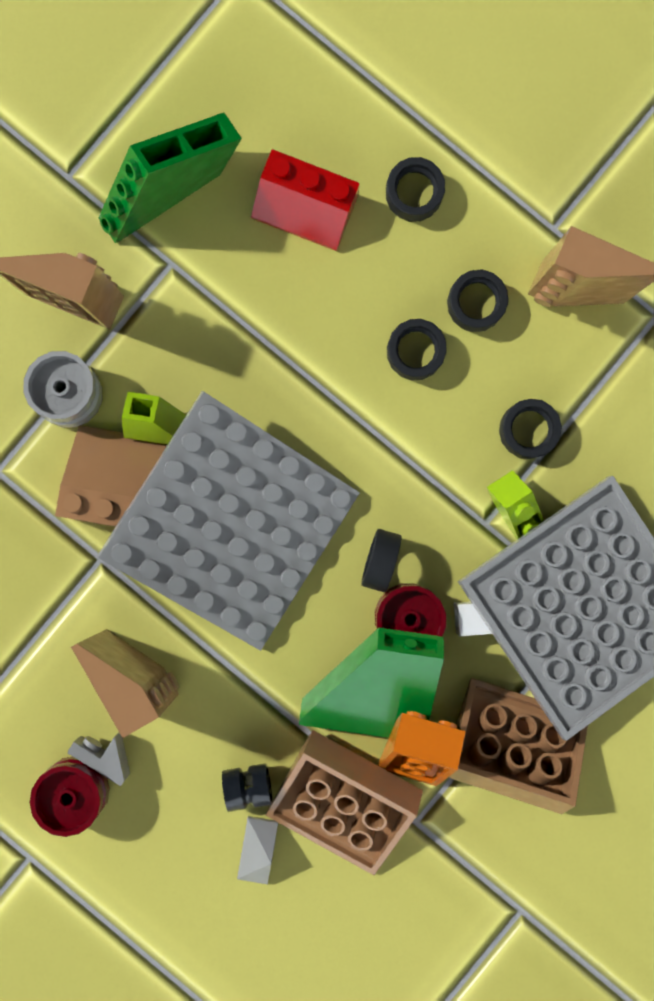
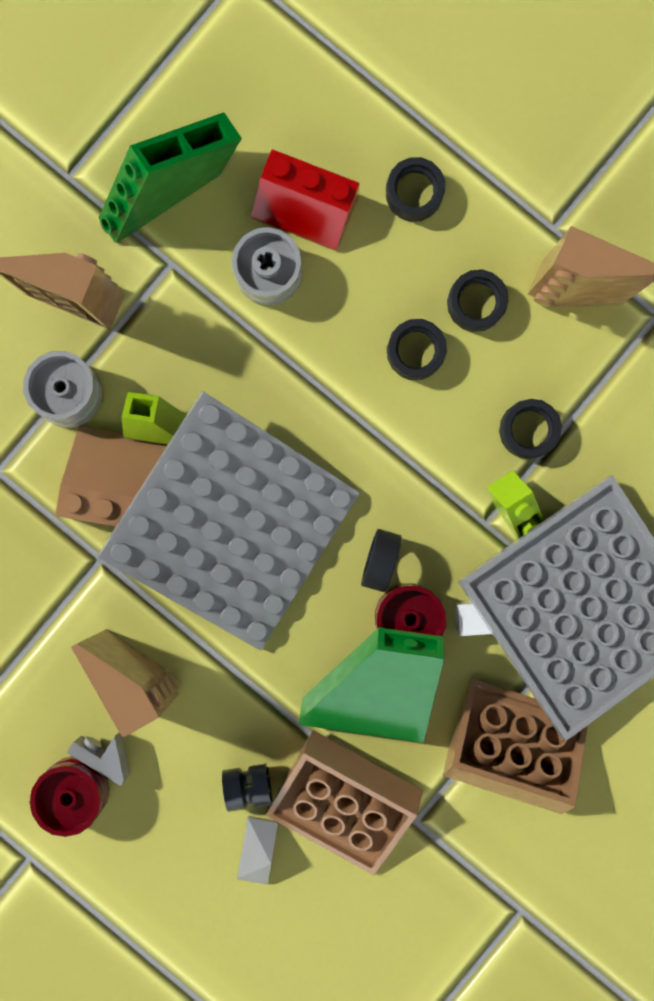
(264, 248): none -> light grey wheel
(422, 749): orange slope -> none

